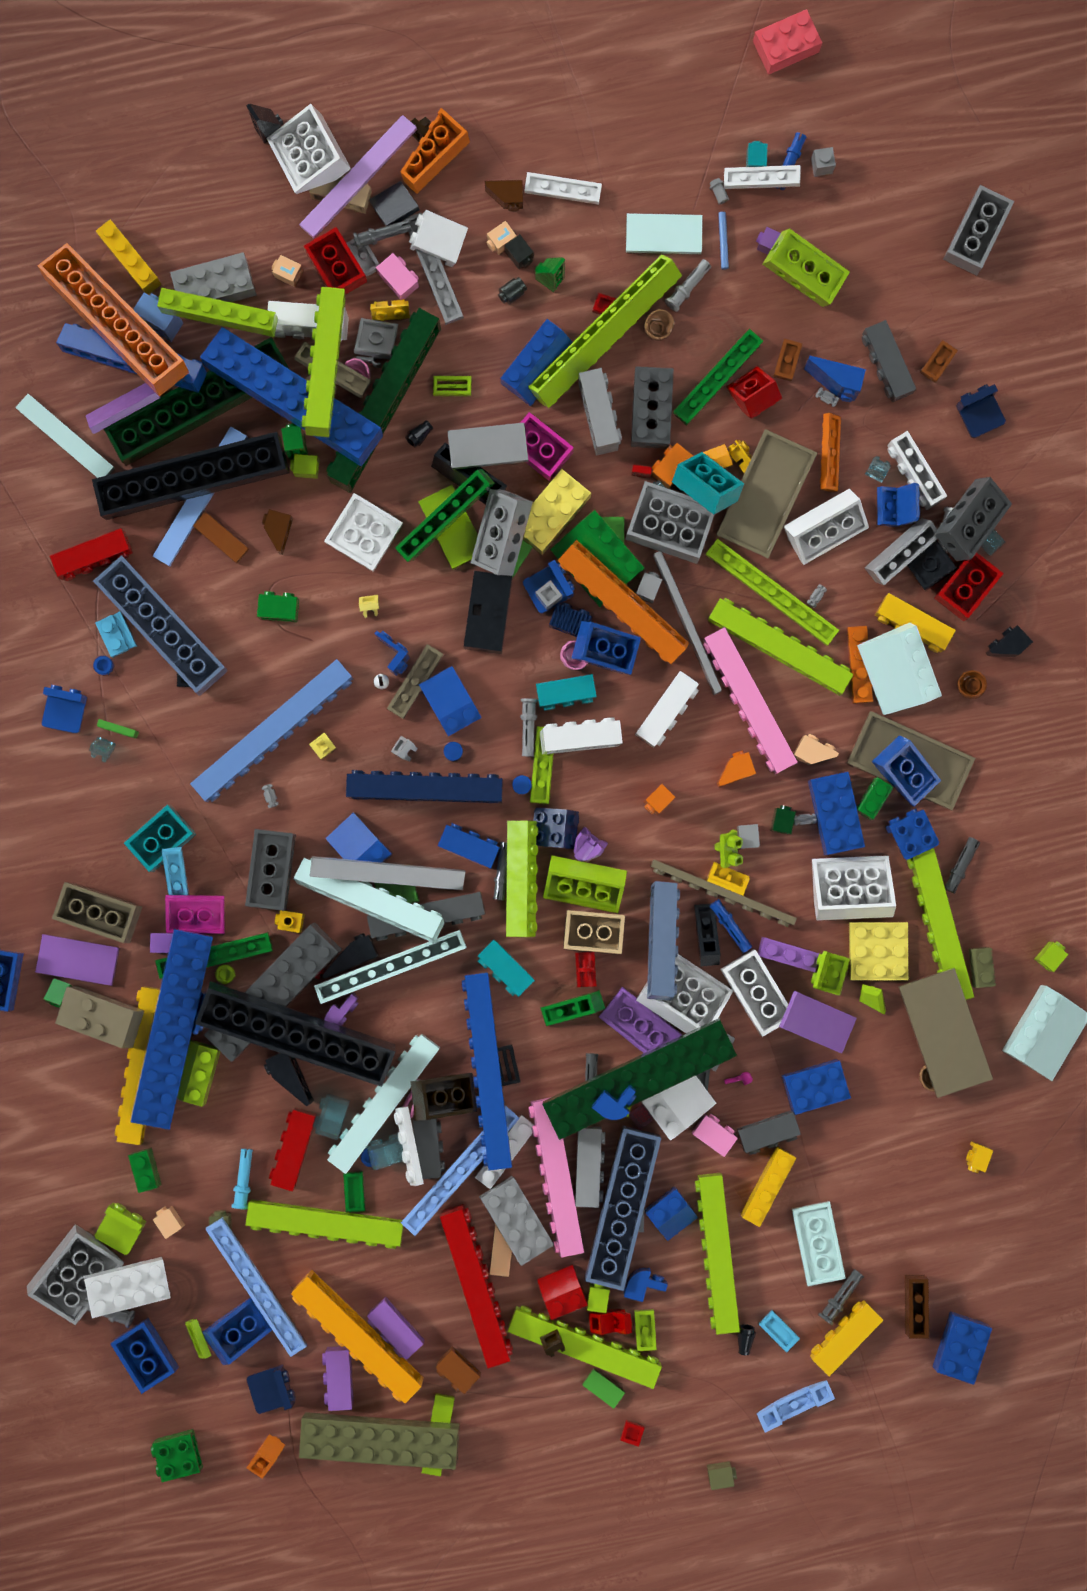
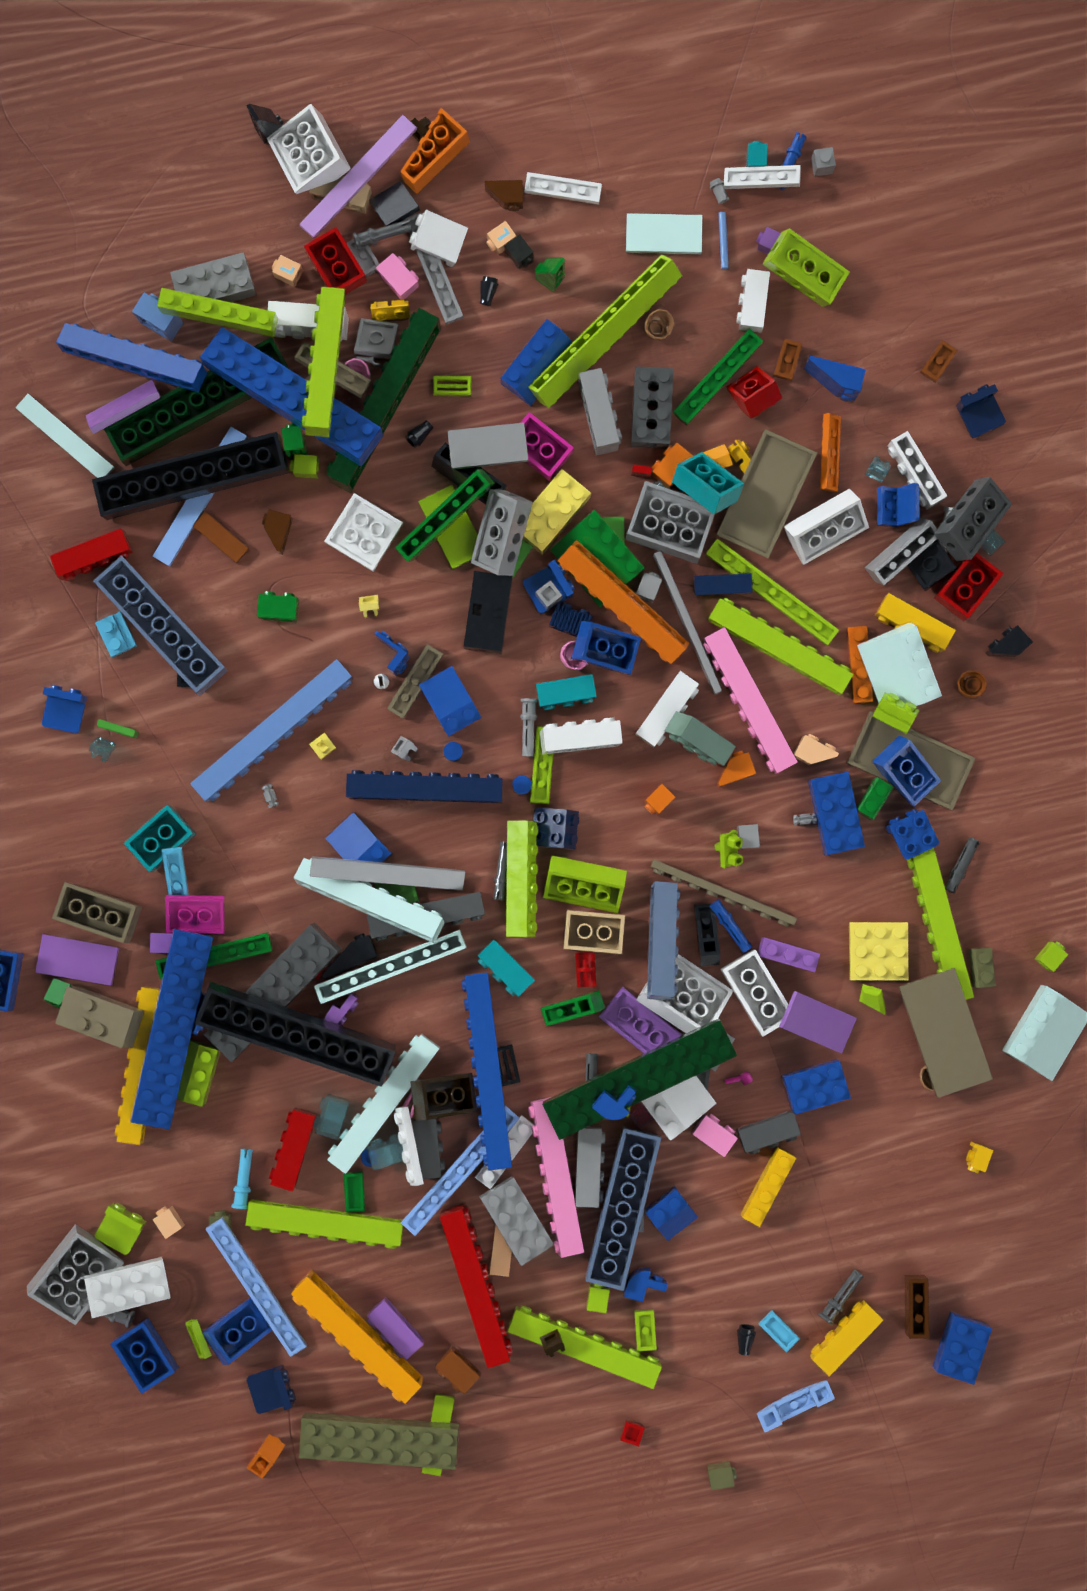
(103, 665): blue tile -> none
(113, 319): orange brick -> none
(128, 257): yellow brick -> none
(144, 1170): green brick -> none
(176, 1455): green brick -> none
(225, 974): lime tile -> none
(258, 869): dark grey brick -> none
(289, 1075): black slope -> none
(296, 918): yellow brick -> none
(338, 1378): medium lavender brick -> none
(469, 845): blue brick -> none
(487, 290): none -> black cone
(512, 290): pearl dark grey brick -> none
(562, 1292): red slope -> none
(588, 846): medium lavender brick -> none
(602, 303): red tile -> none
(603, 1388): bright green tile -> none
(612, 1321): red brick -> none
(683, 291): light grey pin -> none
(699, 739): none -> sand green brick
(718, 1253): lime brick -> none
(723, 584): none -> dark blue tile
(728, 878): yellow hinge -> none
(753, 300): none -> white brick
(783, 820): dark green brick -> none
(787, 41): coral brick -> none
(816, 596): light grey piece -> none
(818, 1243): light aqua tile -> none
(827, 397): light grey piece -> none
(830, 973): lime bracket -> none
(853, 888): white slope -> none
(888, 360): dark grey brick -> none
(896, 712): none -> lime brick
(978, 230): light grey brick -> none

